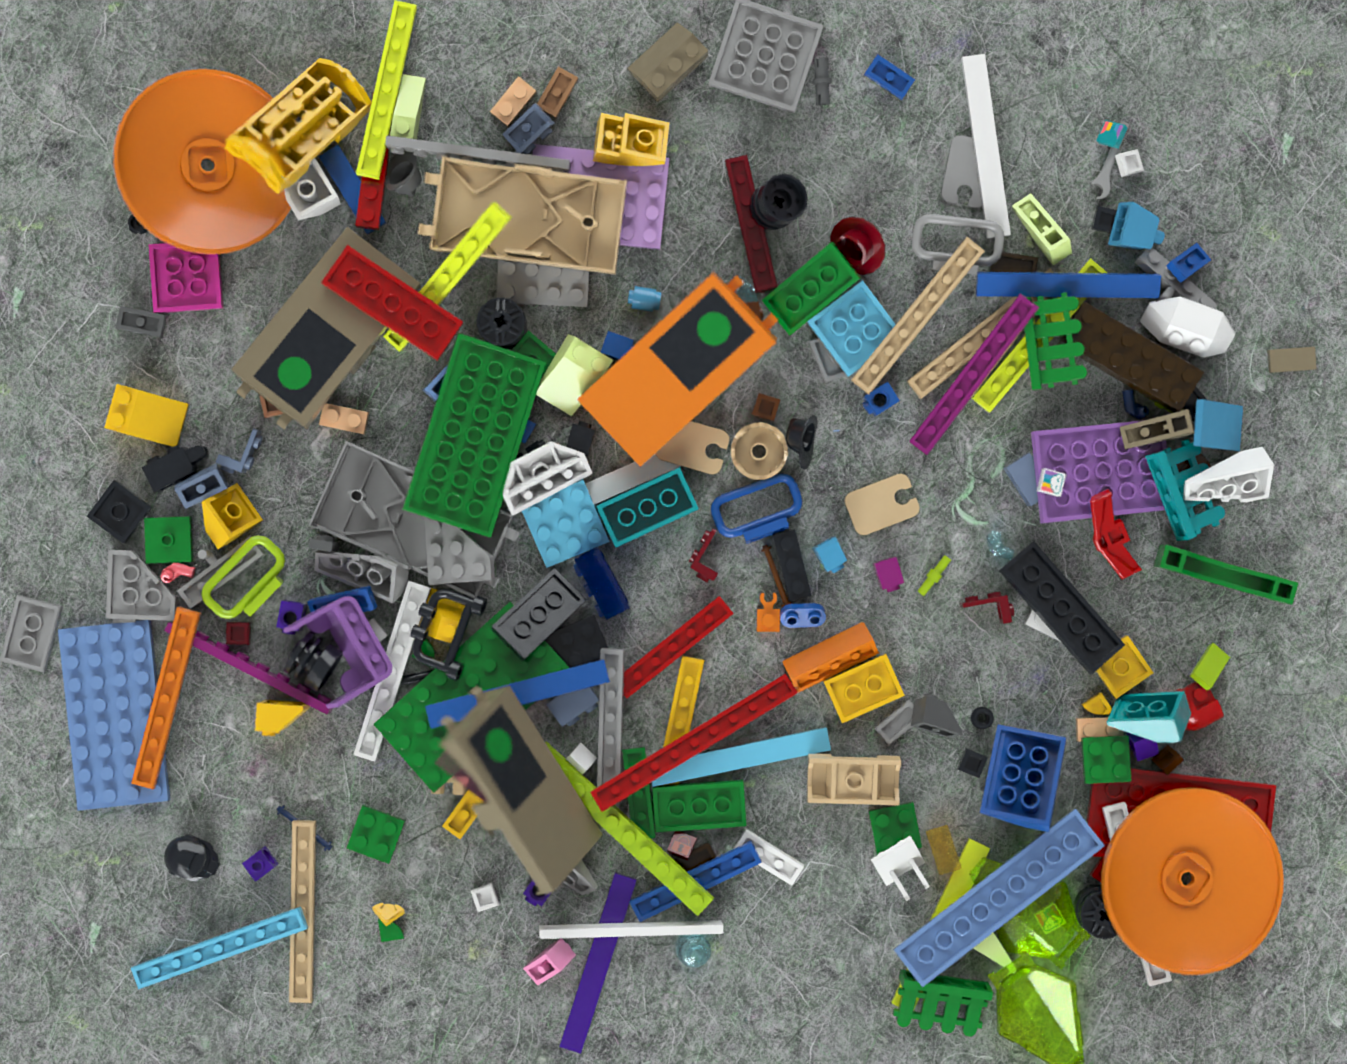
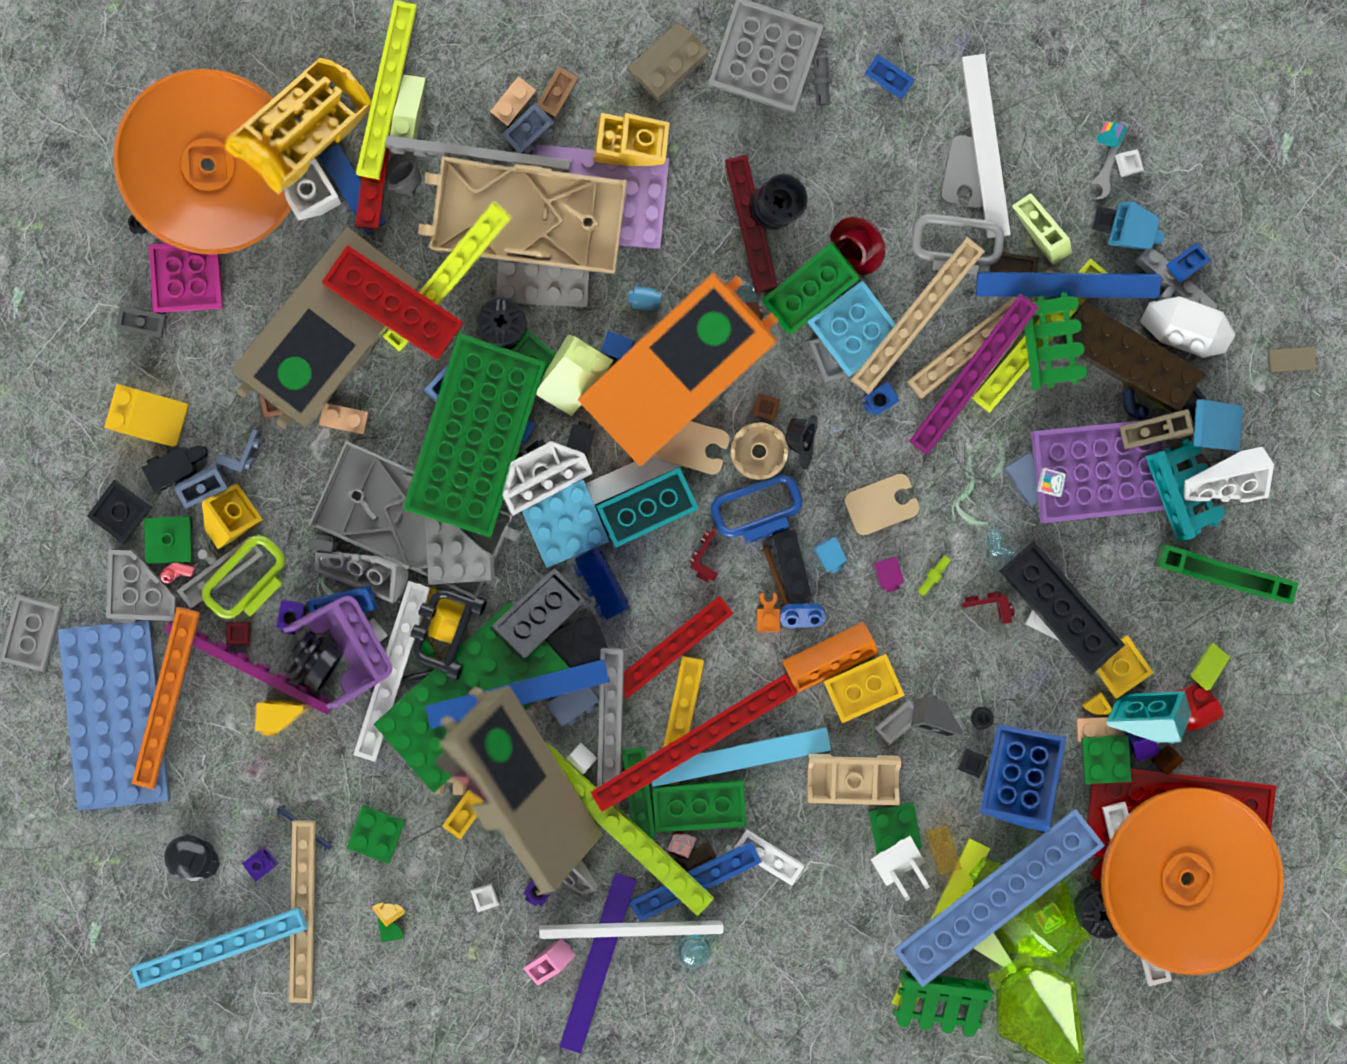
(1111, 536): red plate -> none

